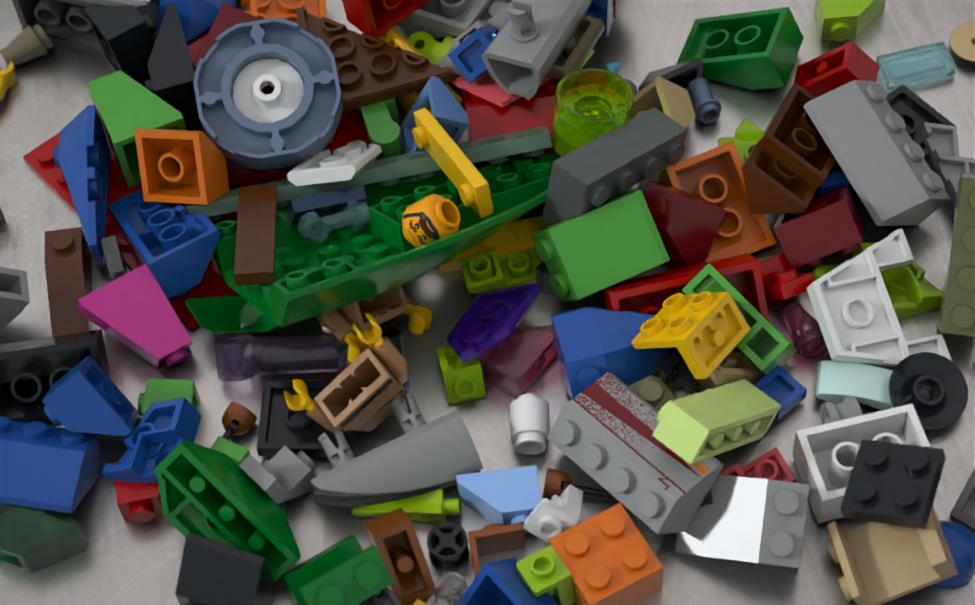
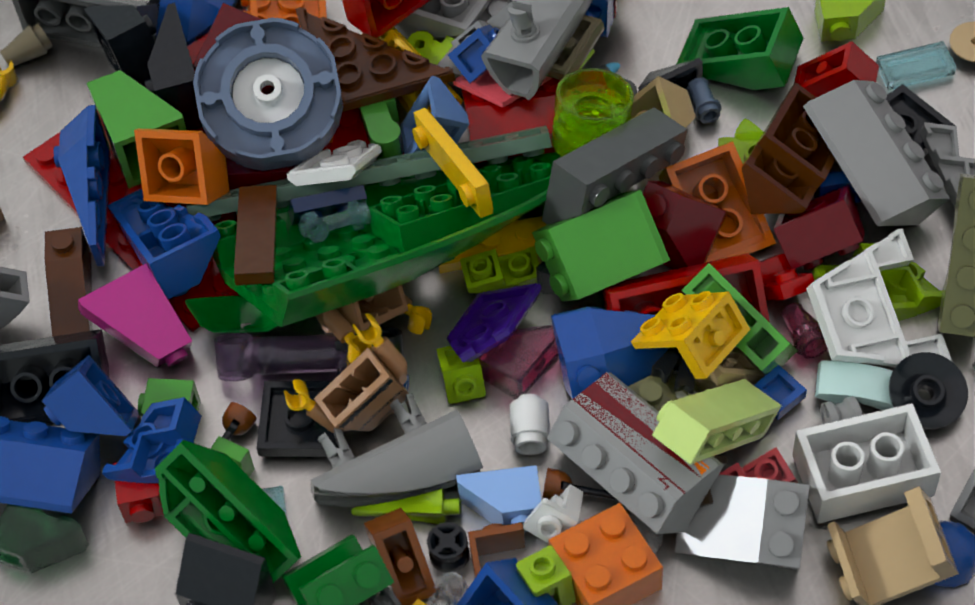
(114, 257): dark grey tile -> none
(283, 475): light grey slope -> none
(430, 220): light orange head -> none
(893, 483): black plate -> none

